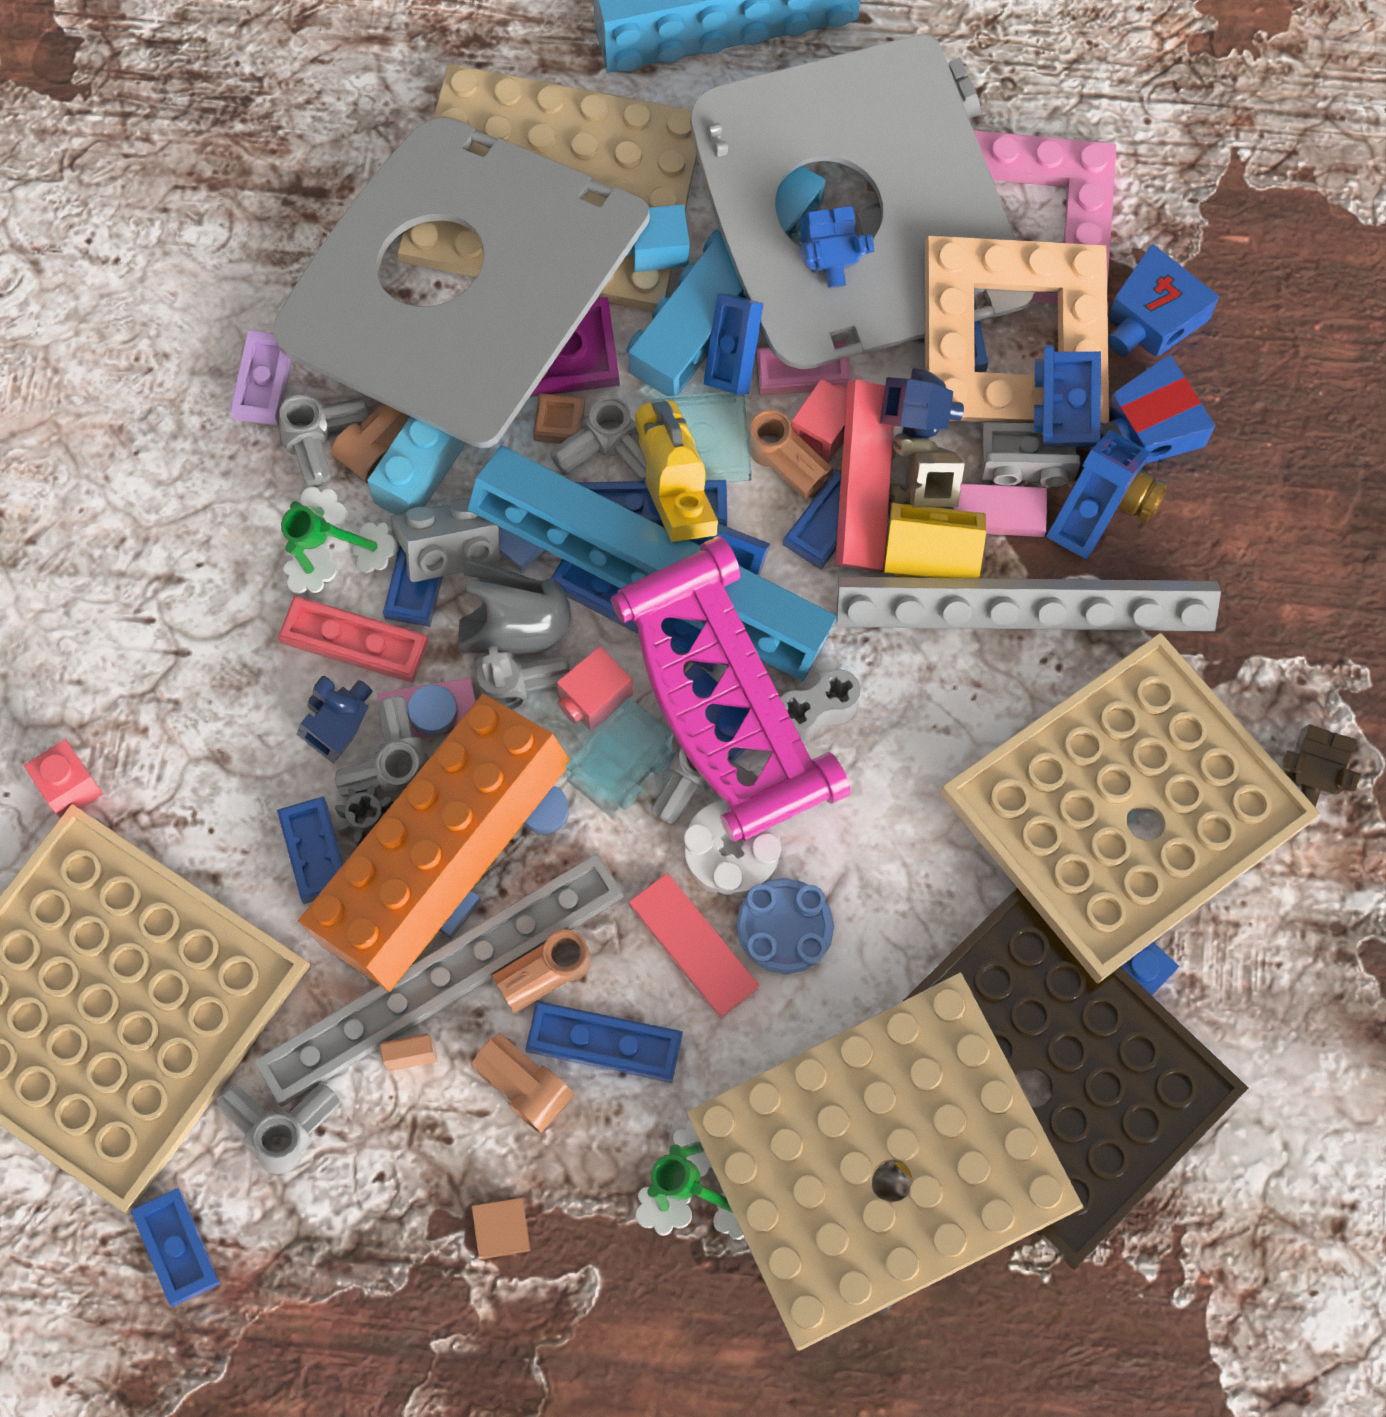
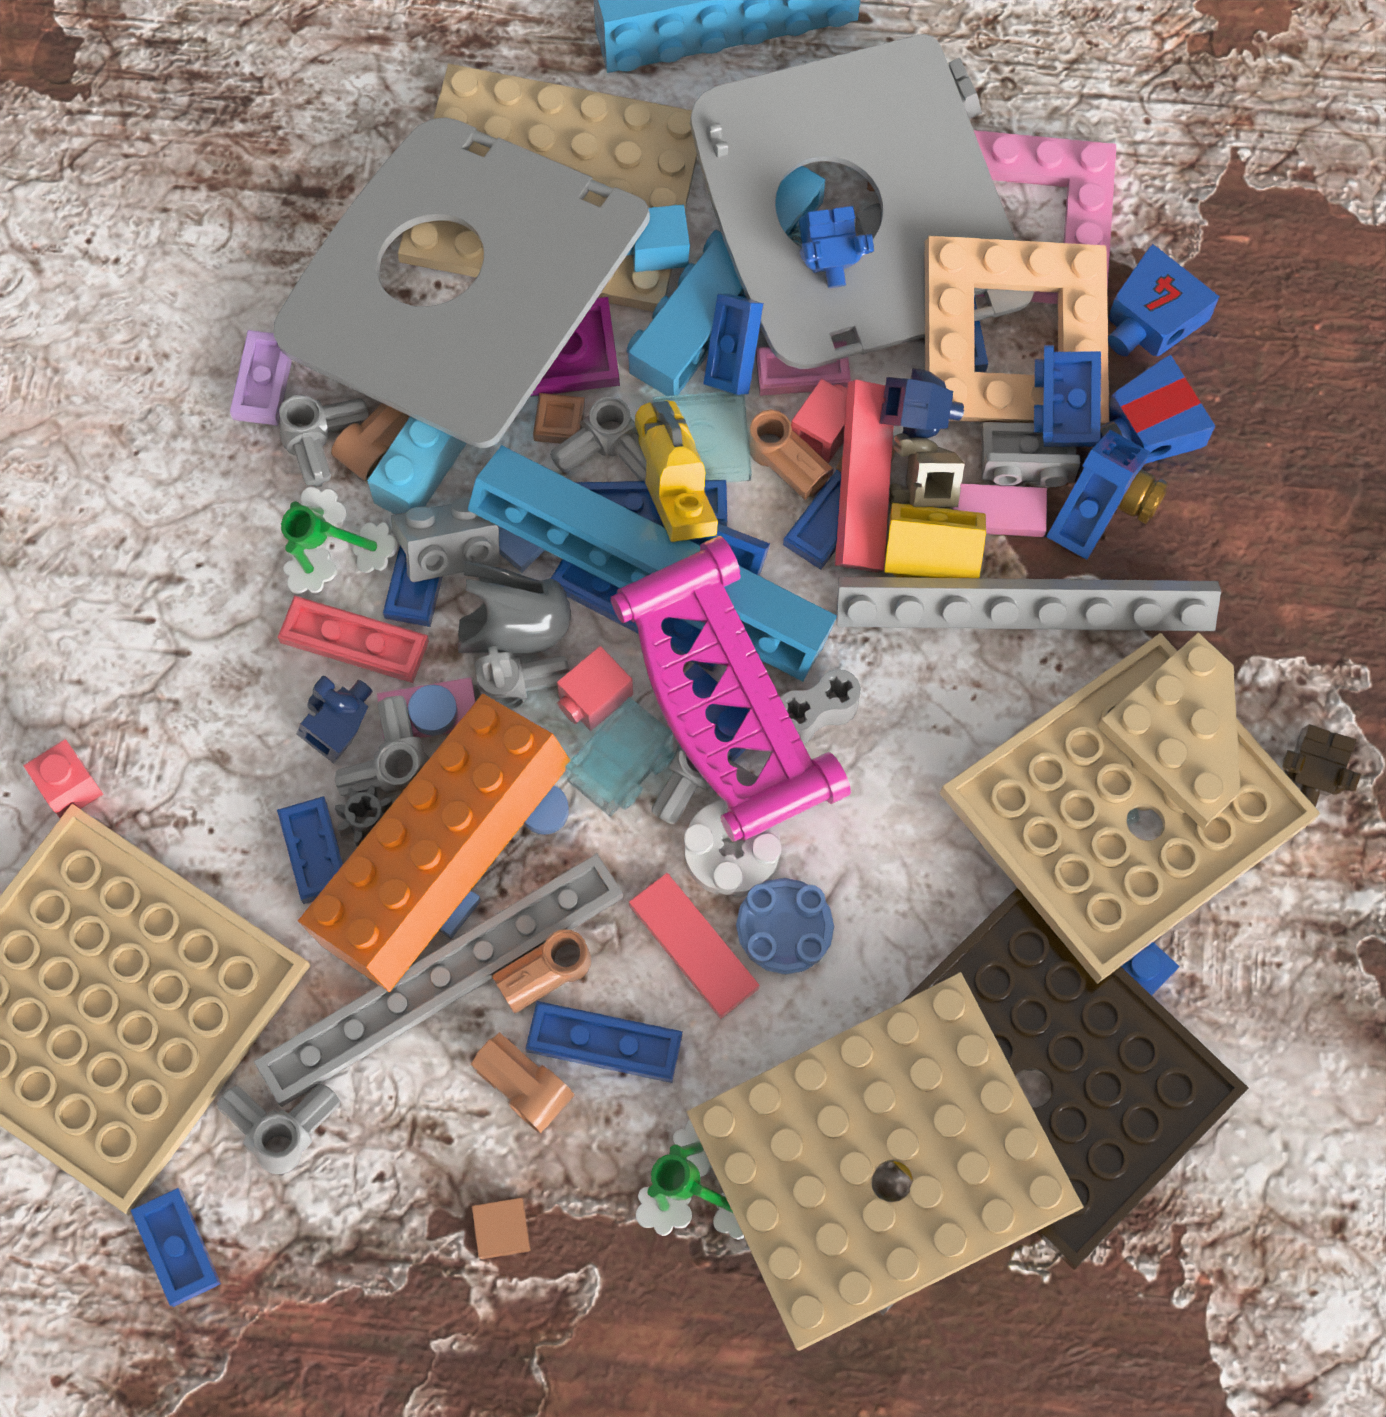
(408, 1052): nougat tile -> none
(1184, 729): none -> tan plate

